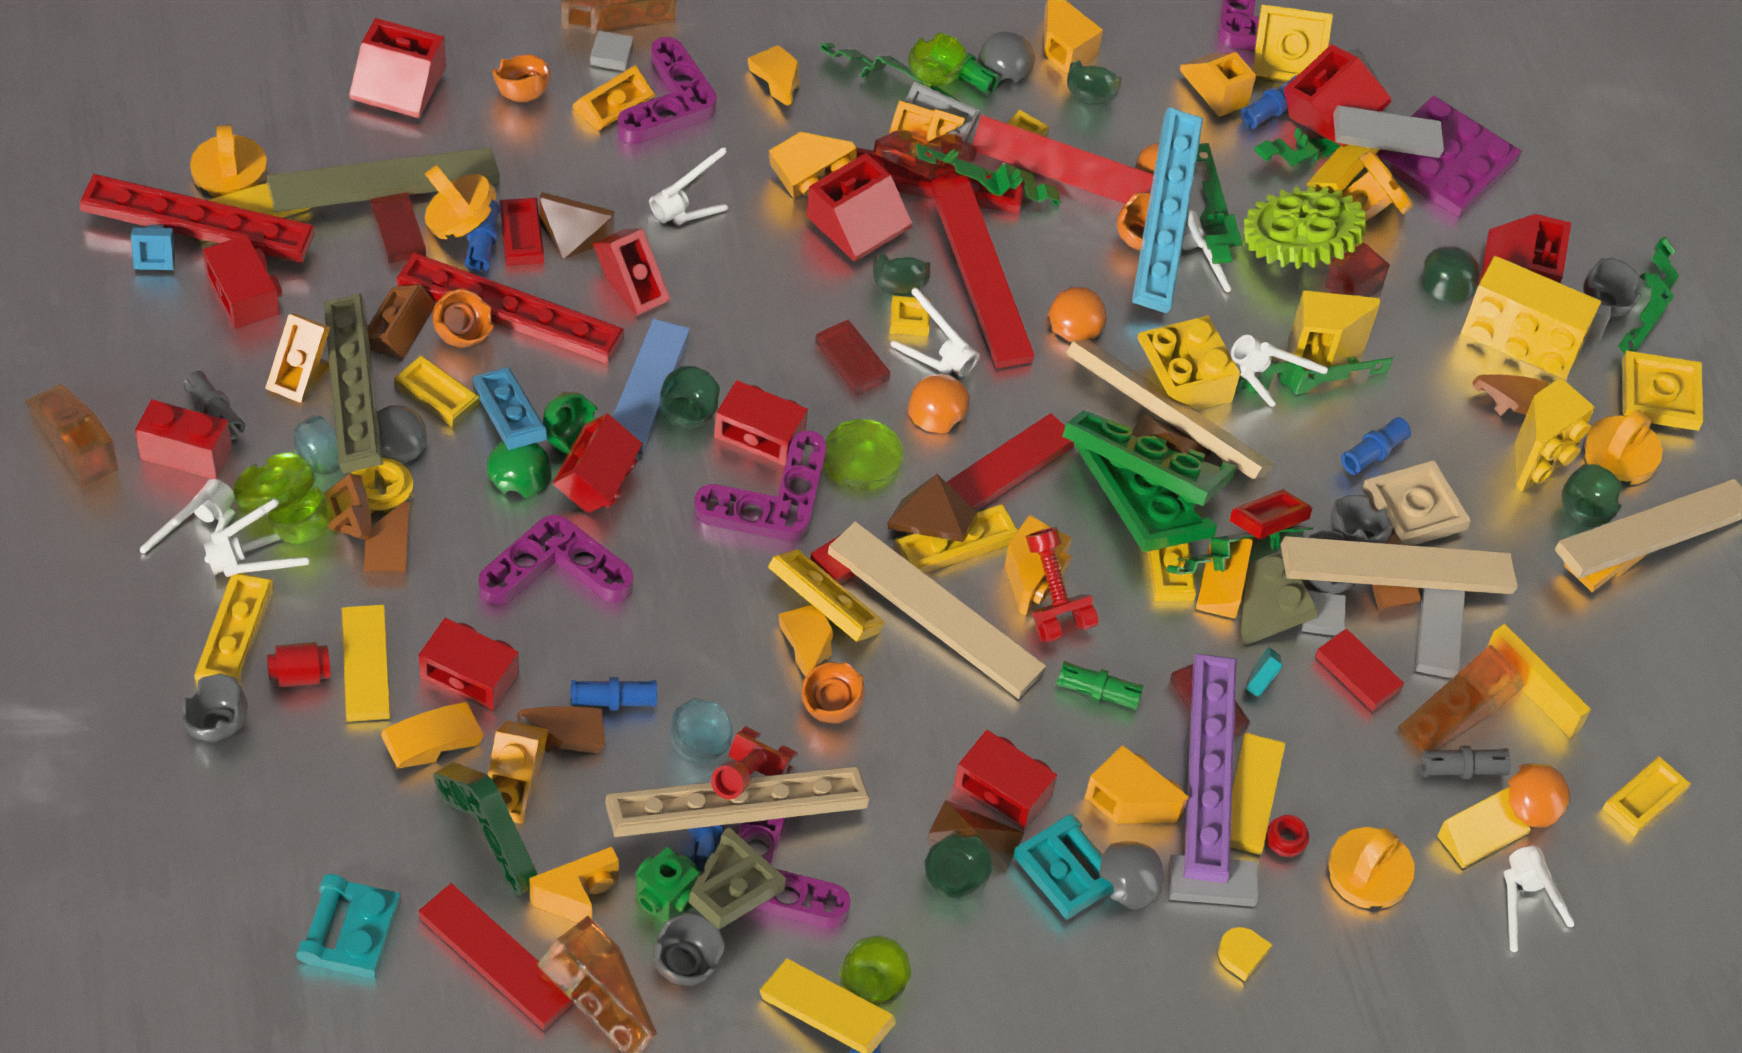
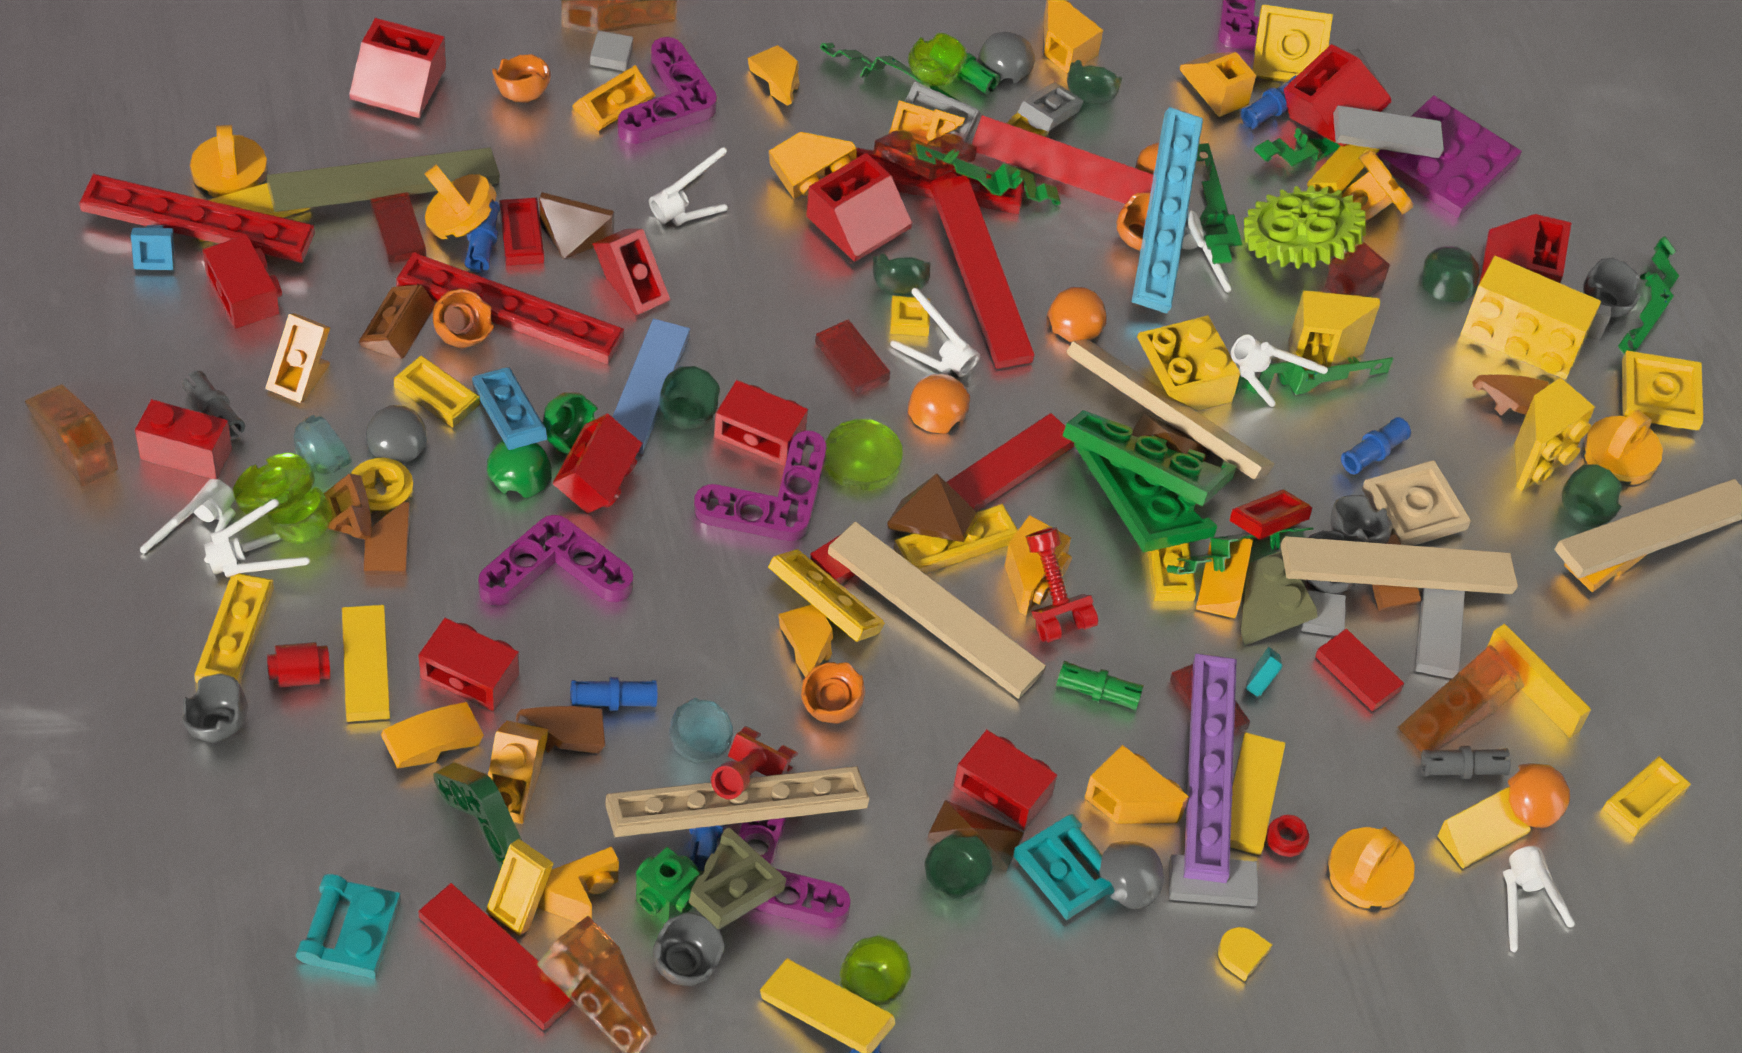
(352, 384): olive tile -> none
(519, 887): none -> yellow tile
(1050, 107): none -> light grey plate

